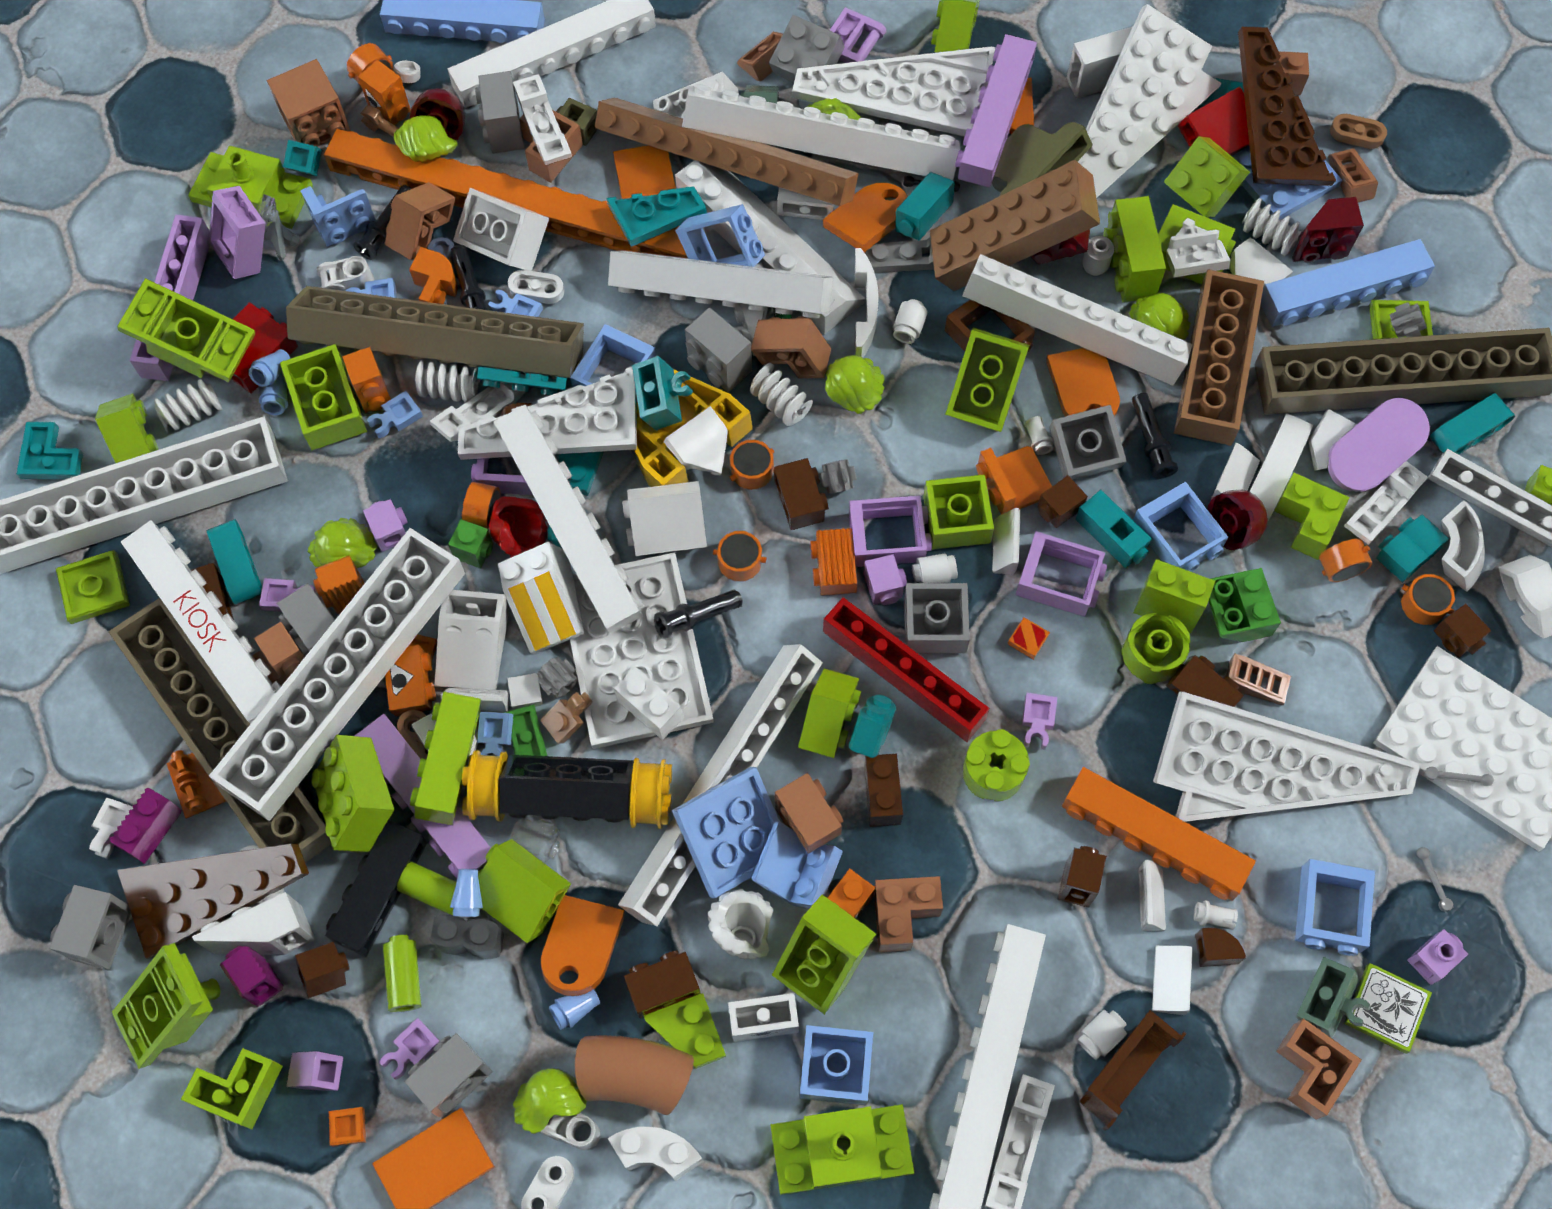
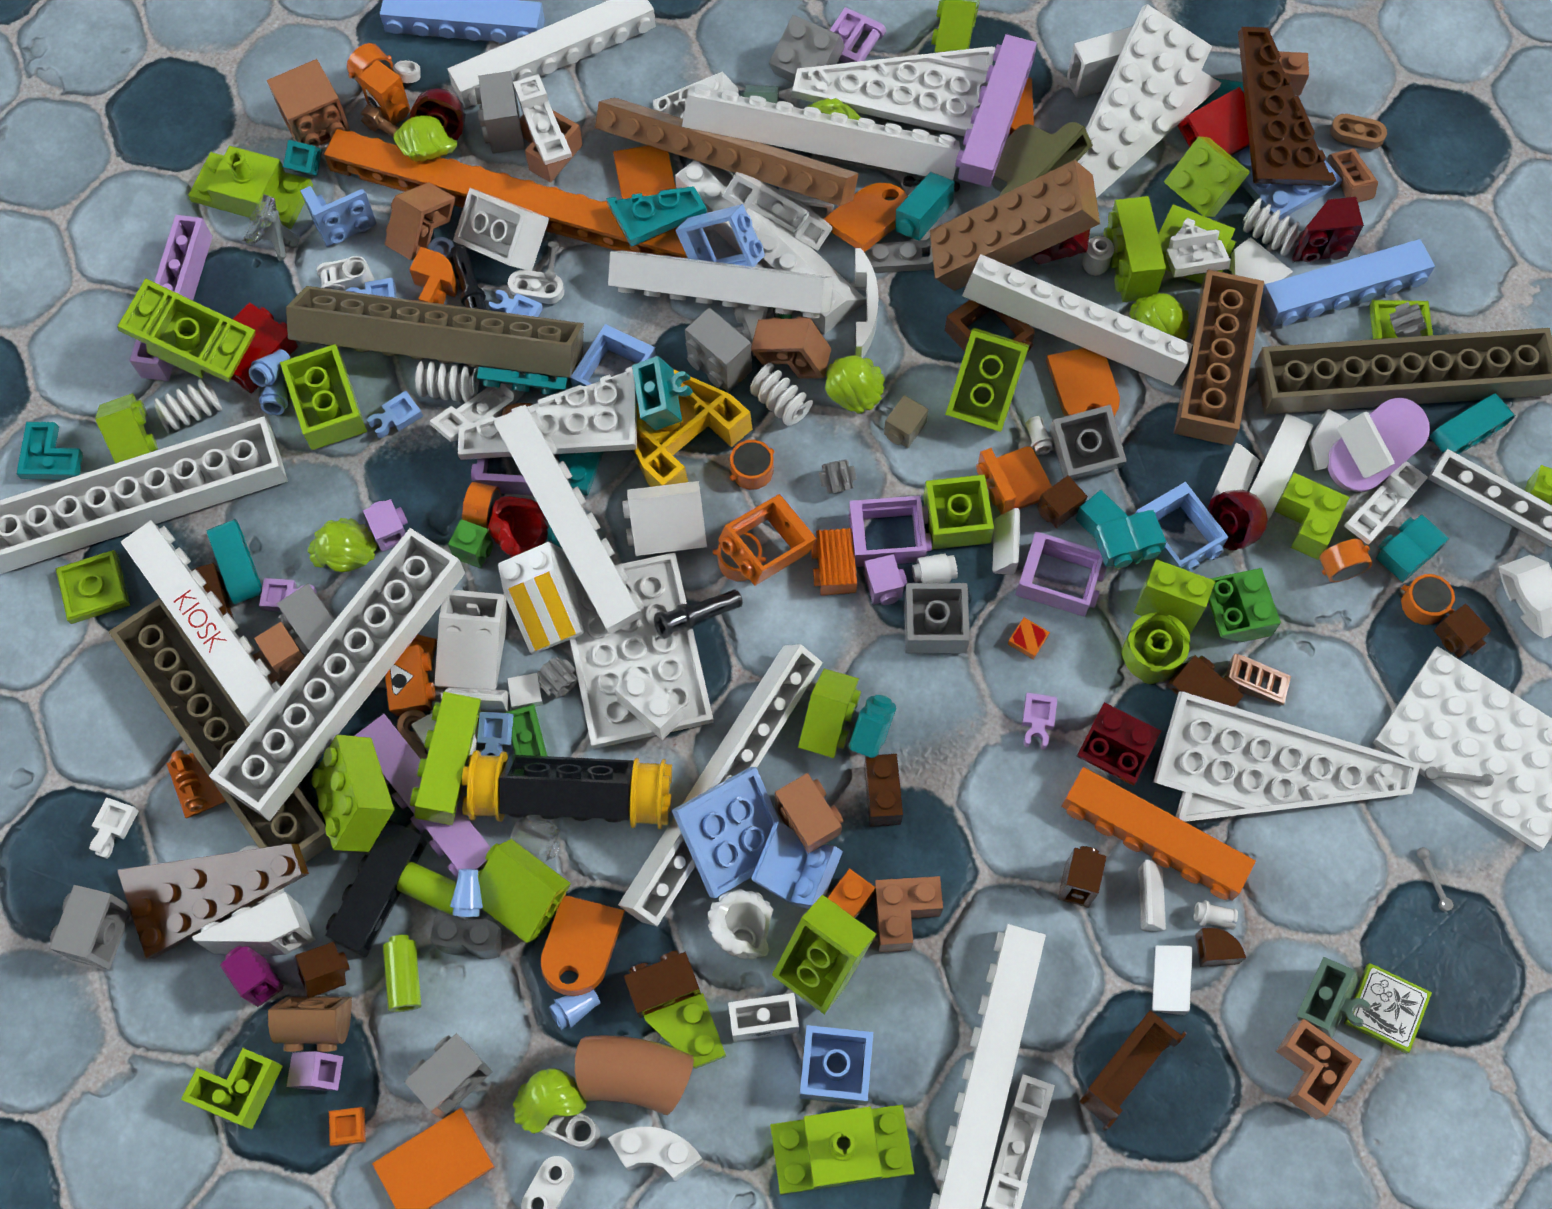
(145, 825): magenta brick -> none
(164, 1005): lime brick -> none
(236, 232): lavender window -> none
(310, 1021): none -> medium nougat brick
(338, 583): orange brick -> none
(366, 379): orange brick -> none
(376, 231): black pin -> none
(414, 1045): lavender plate -> none
(553, 247): none -> light grey hinge
(564, 717): medium nougat plate -> none
(582, 115): olive brick -> none
(700, 442): white slope -> none
(757, 59): nougat slope -> none
(779, 208): none -> white slope
(786, 524): none -> orange window
(800, 494): reddish brown brick -> none
(905, 422): none -> dark tan brick
(905, 669): red brick -> none
(909, 321): white brick -> none
(1001, 749): lime brick -> none
(1102, 1034): white brick -> none
(1119, 743): none -> dark red slope
(1130, 539): none -> teal brick
(1157, 447): black pin -> none
(1339, 875): light blue window -> none
(1365, 445): none -> white slope
(1438, 956): lavender brick -> none
(1466, 549): white brick -> none

